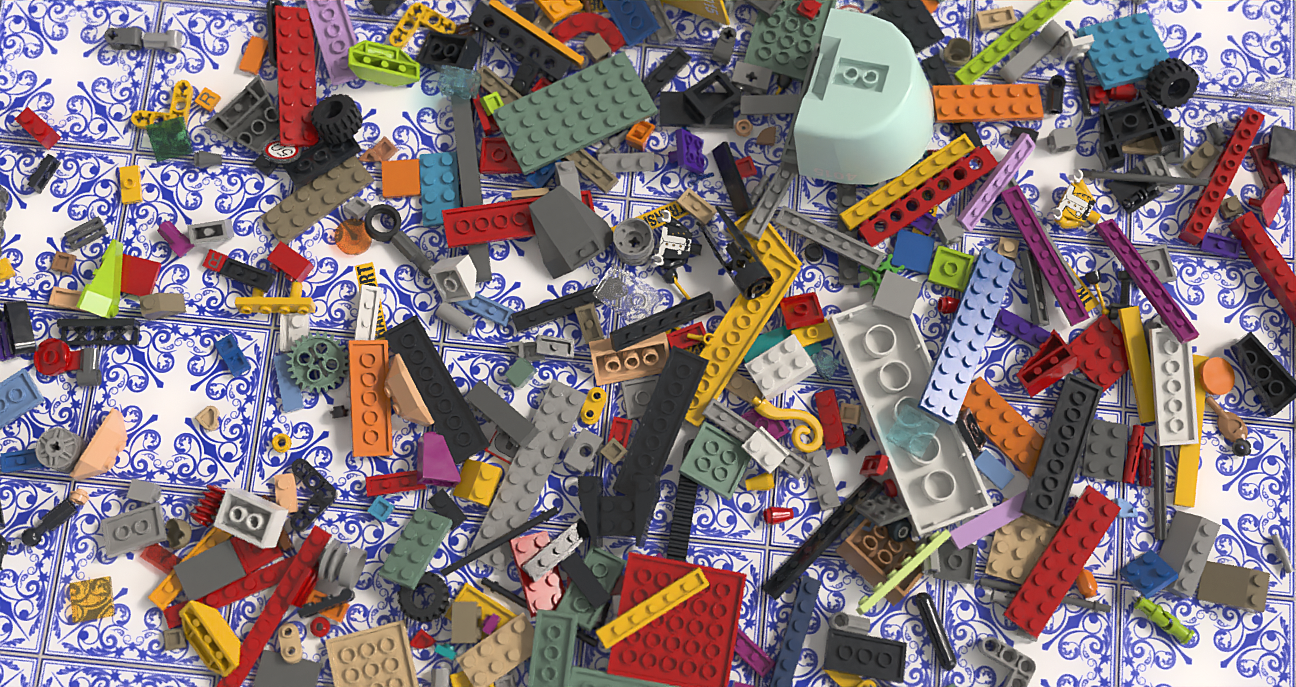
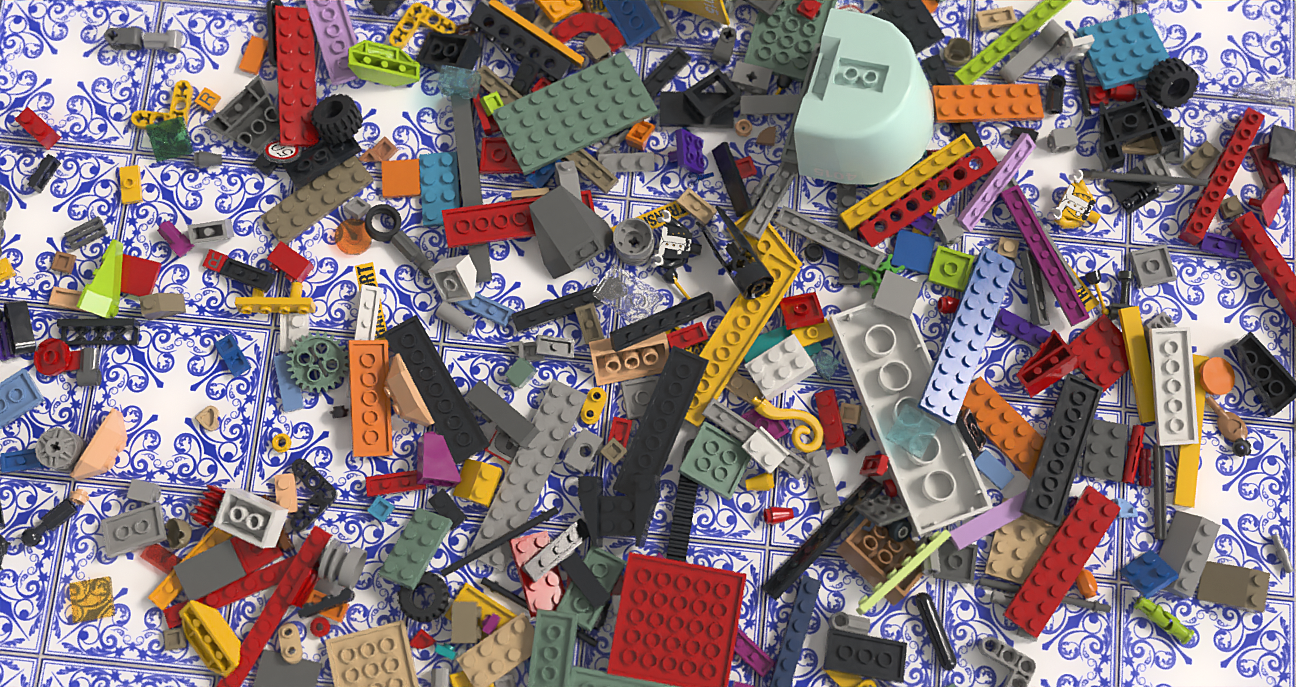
(652, 608): yellow tile -> none
(701, 338): yellow hand -> none
(1147, 281): magenta tile -> none
(1217, 134): dark grey pin -> none

